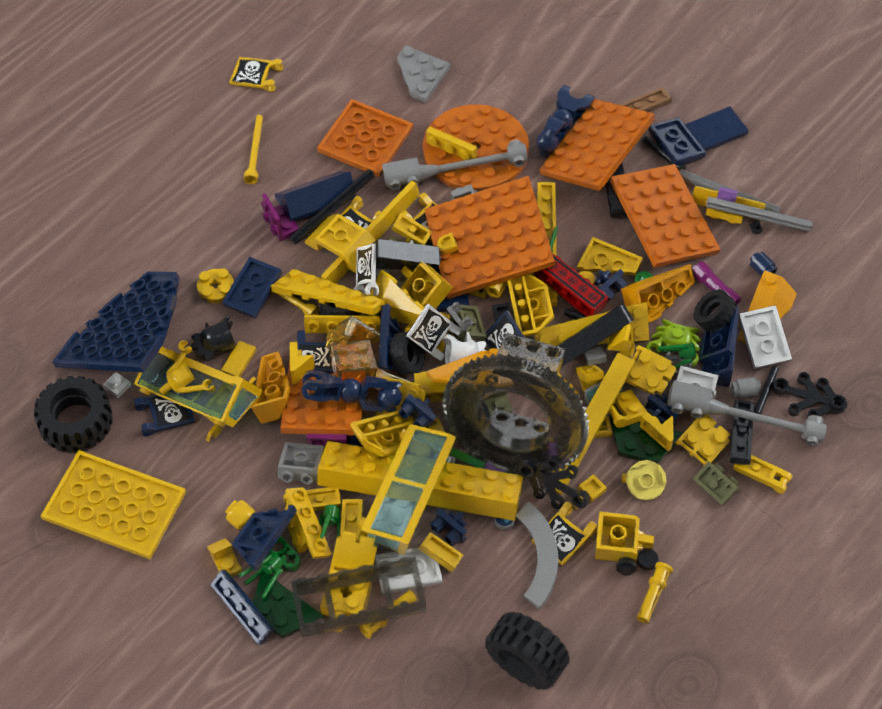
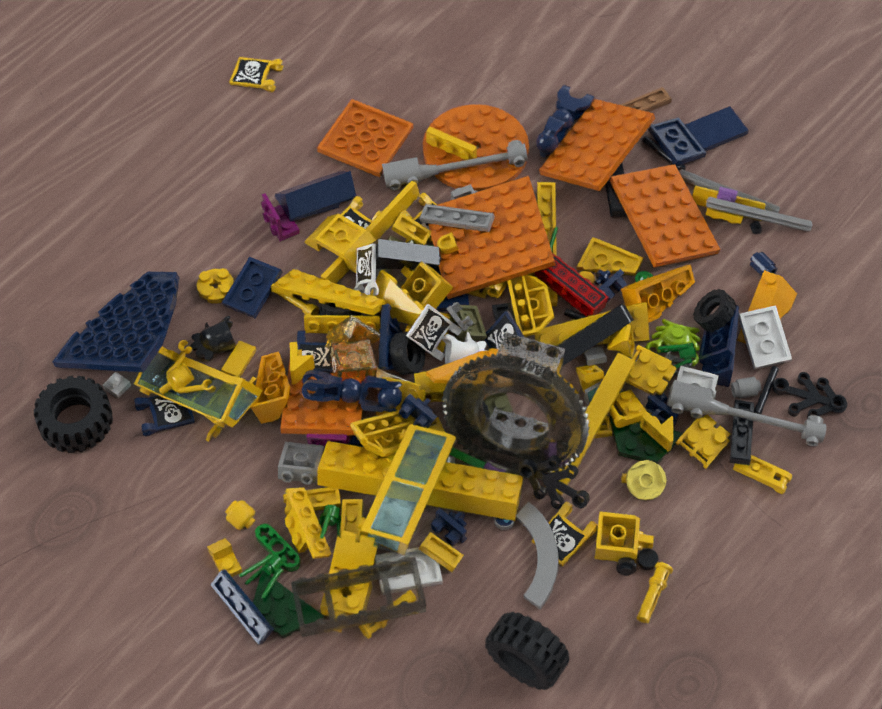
(114, 504): yellow plate -> none
(251, 174): yellow piece -> none
(261, 534): dark blue wing -> none
(332, 206): black axle -> none
(421, 72): light grey plate -> none
(457, 217): none -> light grey tile
(594, 488): yellow plate -> none
(706, 275): magenta axle -> none
(716, 483): olive bracket -> none

